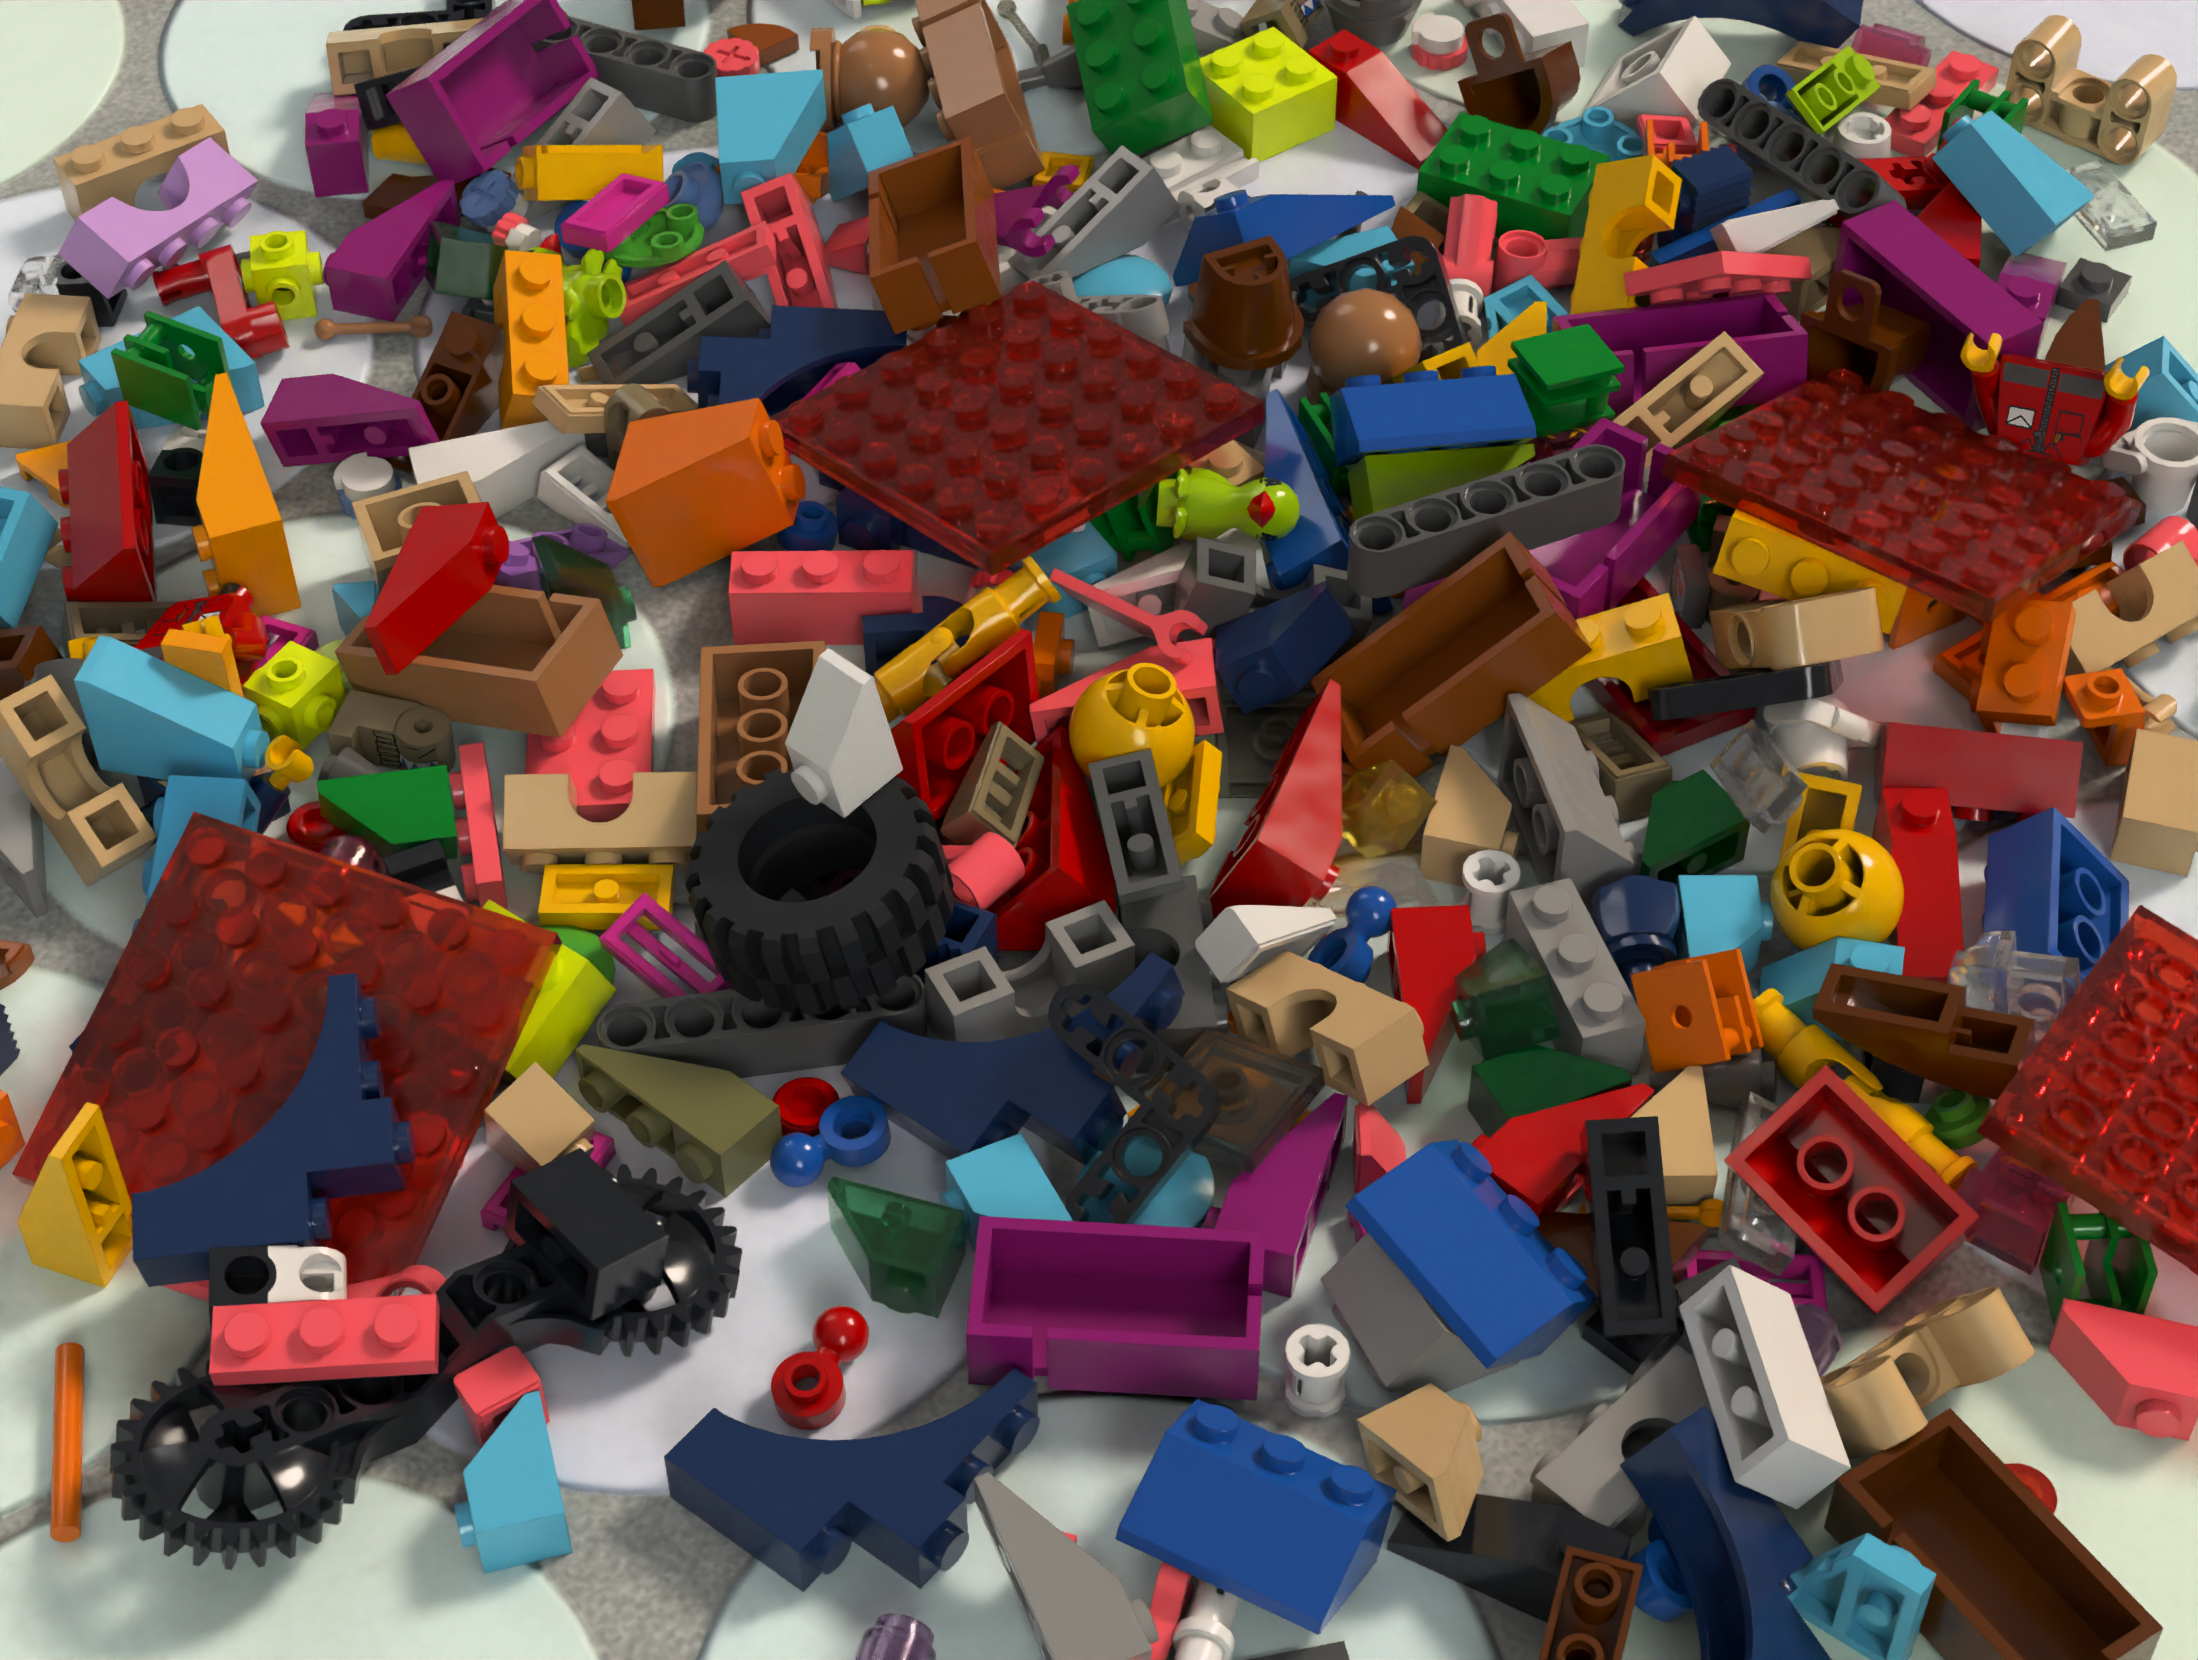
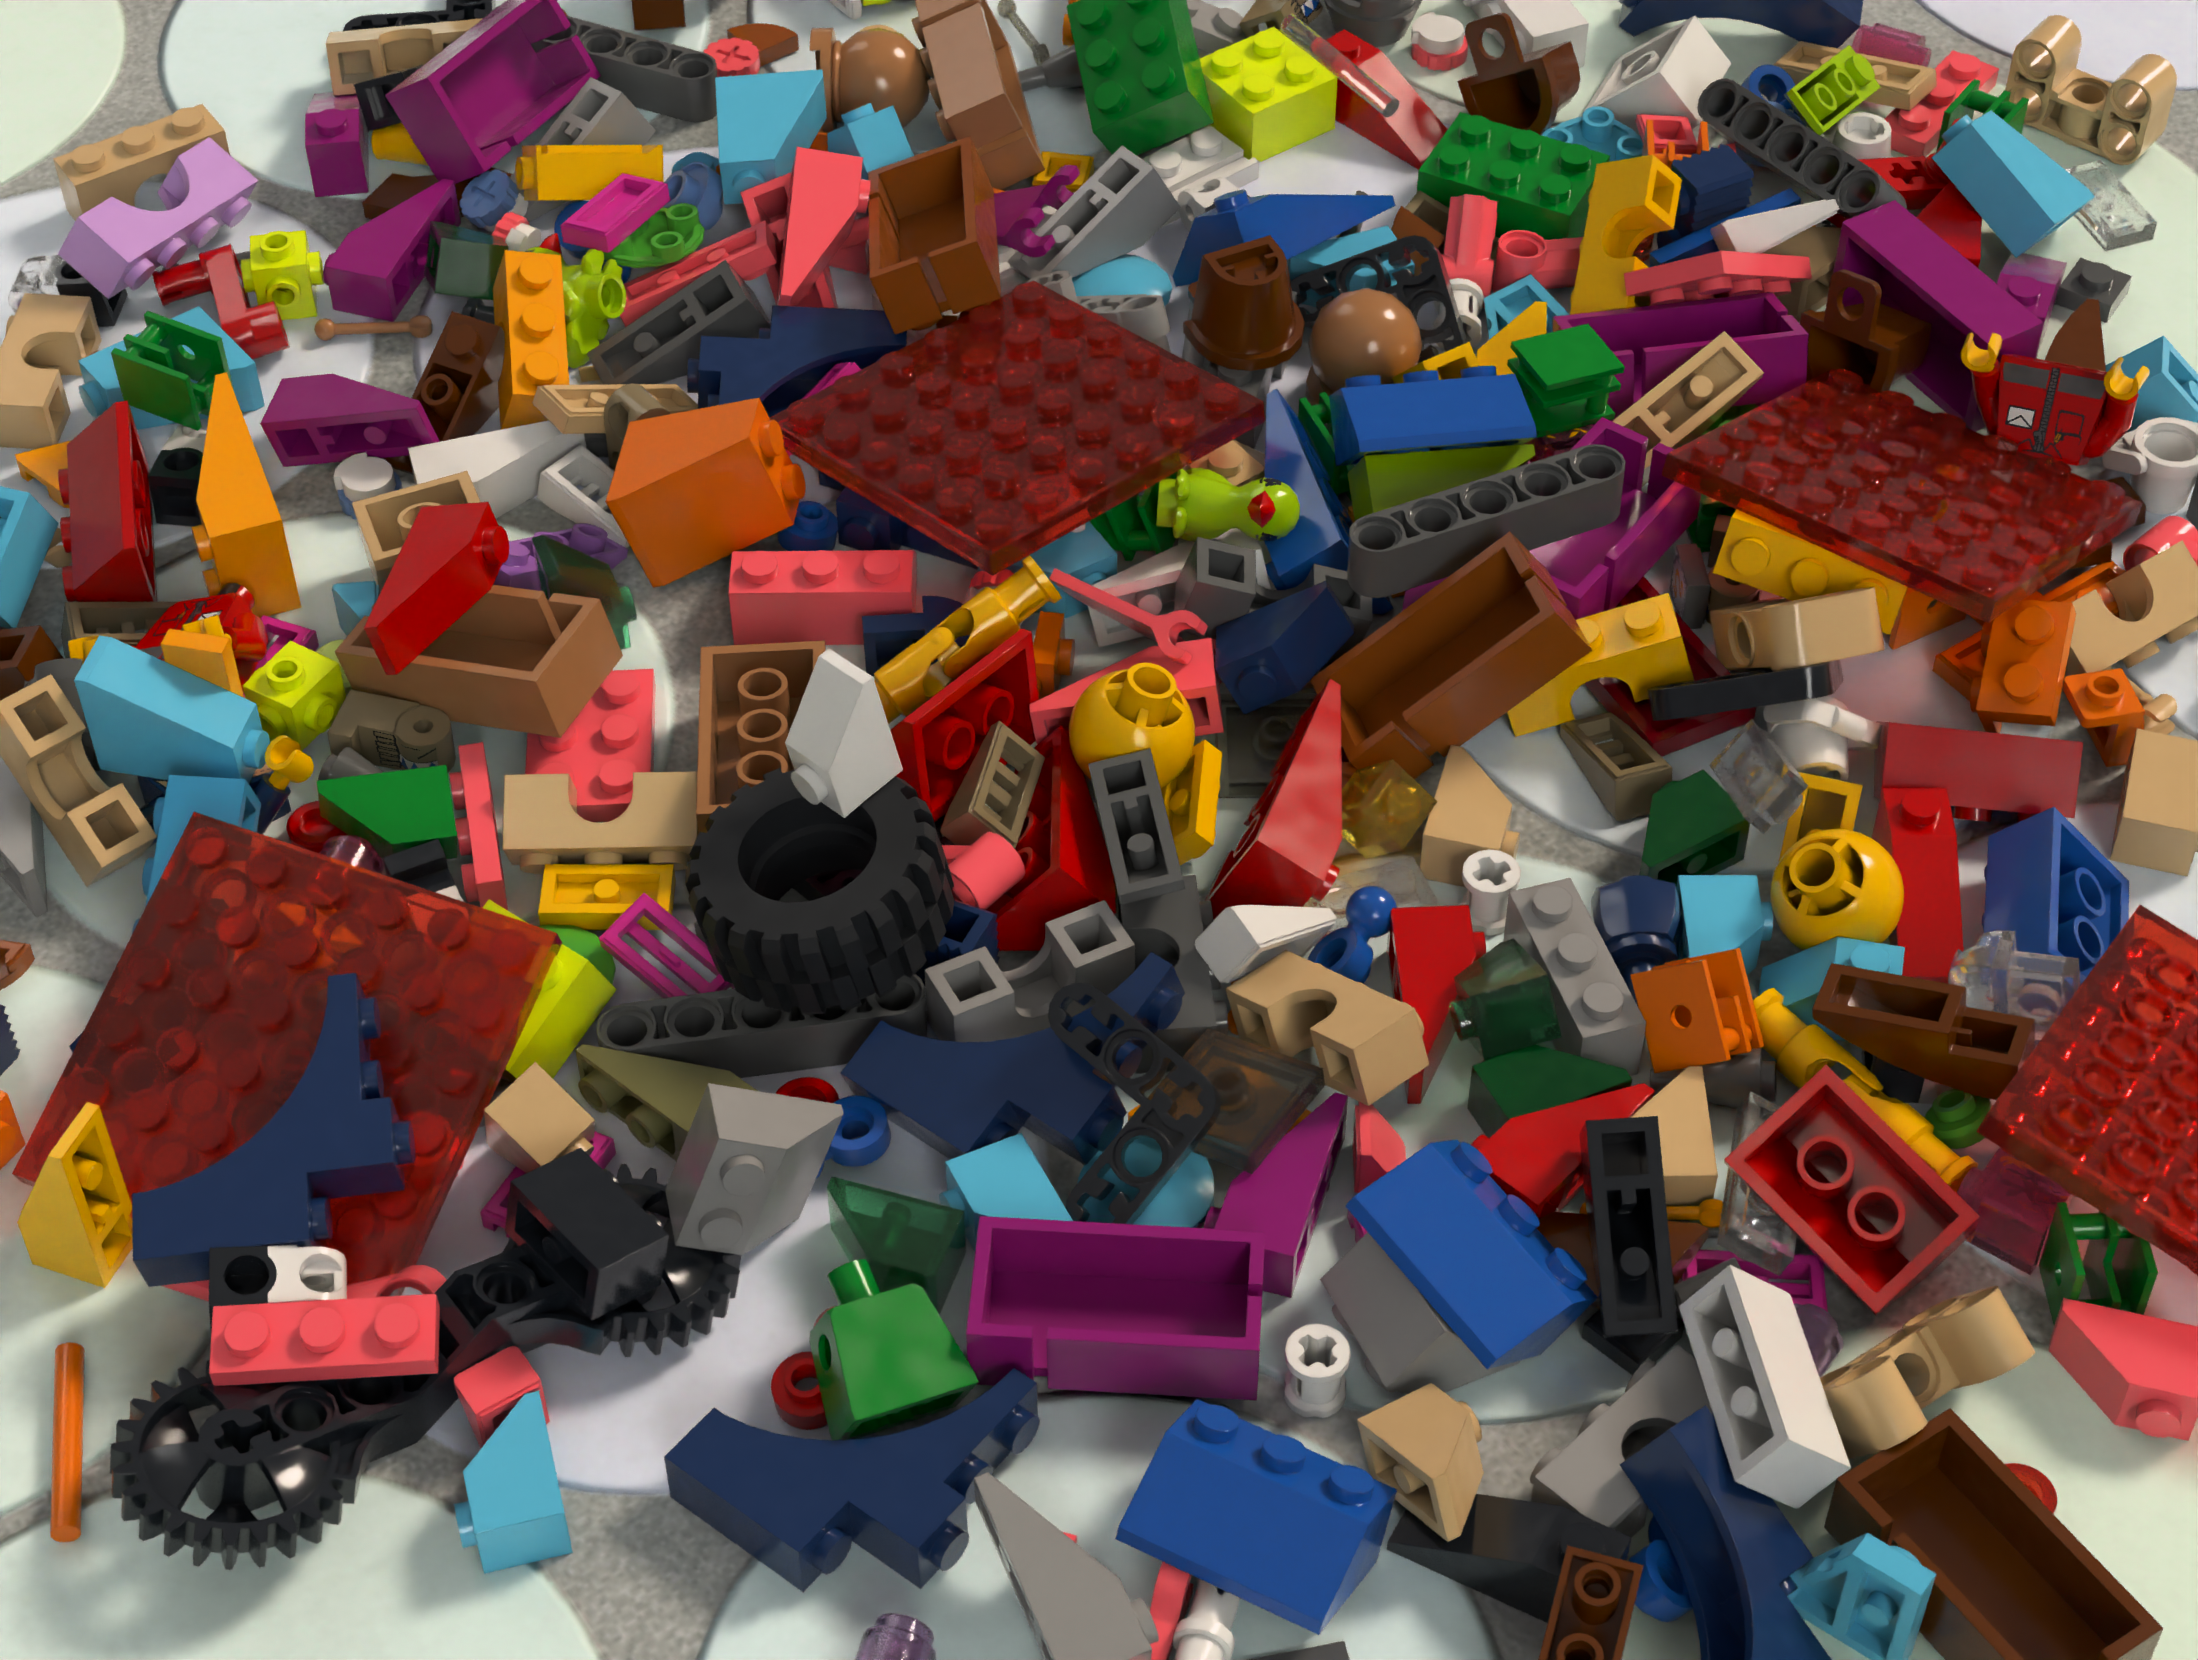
(747, 1167): none -> light grey slope
(819, 217): none -> coral slope
(884, 1356): none -> green torso
(1339, 65): none -> clear bar
(1559, 802): light grey slope -> none

